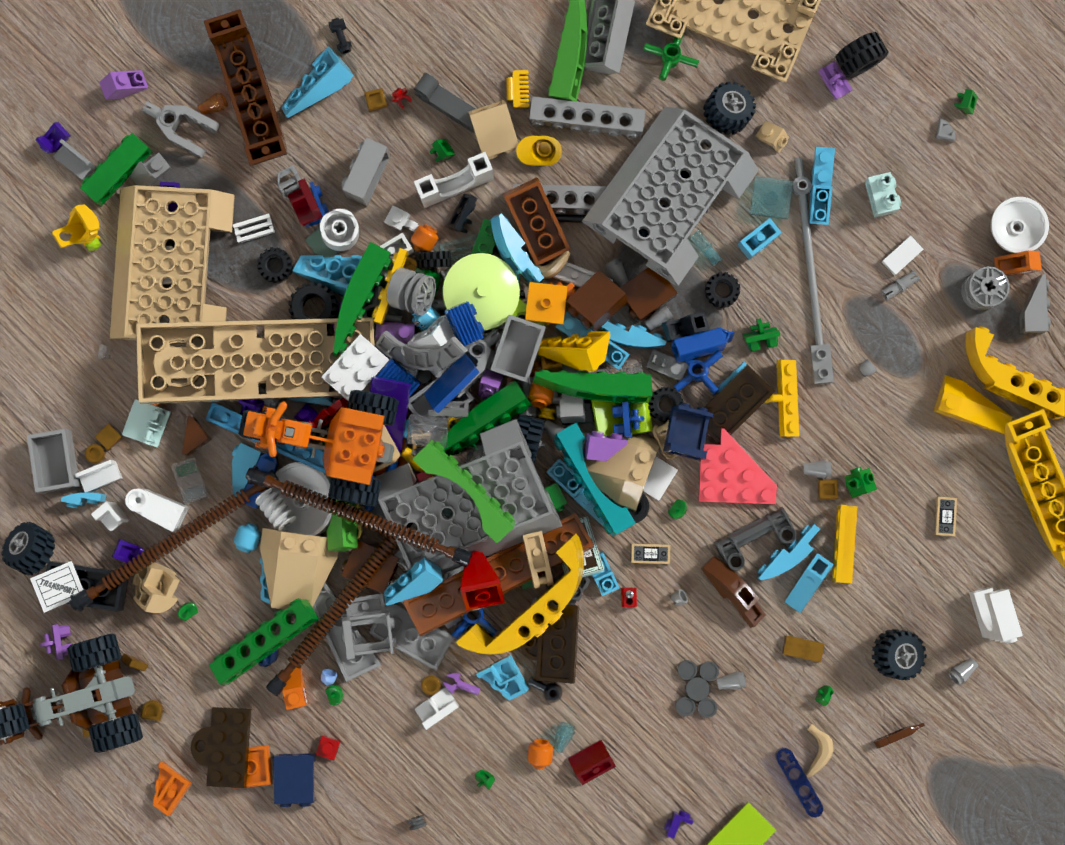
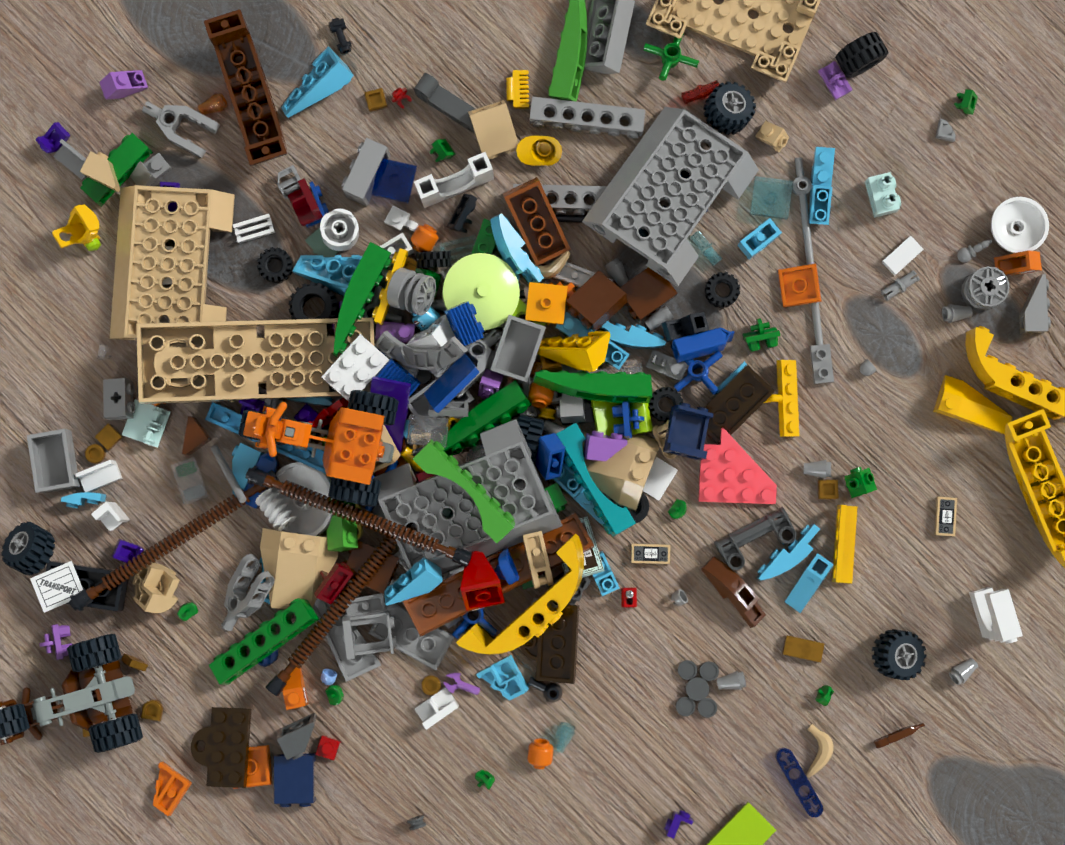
(100, 170): none -> tan slope
(118, 399): none -> light grey brick
(157, 508): white piece -> none
(228, 473): none -> light grey bar
(237, 601): none -> light grey piece
(247, 537): medium azure head -> none
(295, 736): none -> dark grey slope
(333, 582): none -> dark red panel
(394, 180): none -> clear blue plate
(506, 568): none -> blue piece
(550, 456): none -> blue brick
(591, 762): dark red panel -> none
(699, 92): none -> clear red pin
(799, 285): none -> orange plate
(956, 312): none -> light grey cone
(966, 254): none -> light grey bar

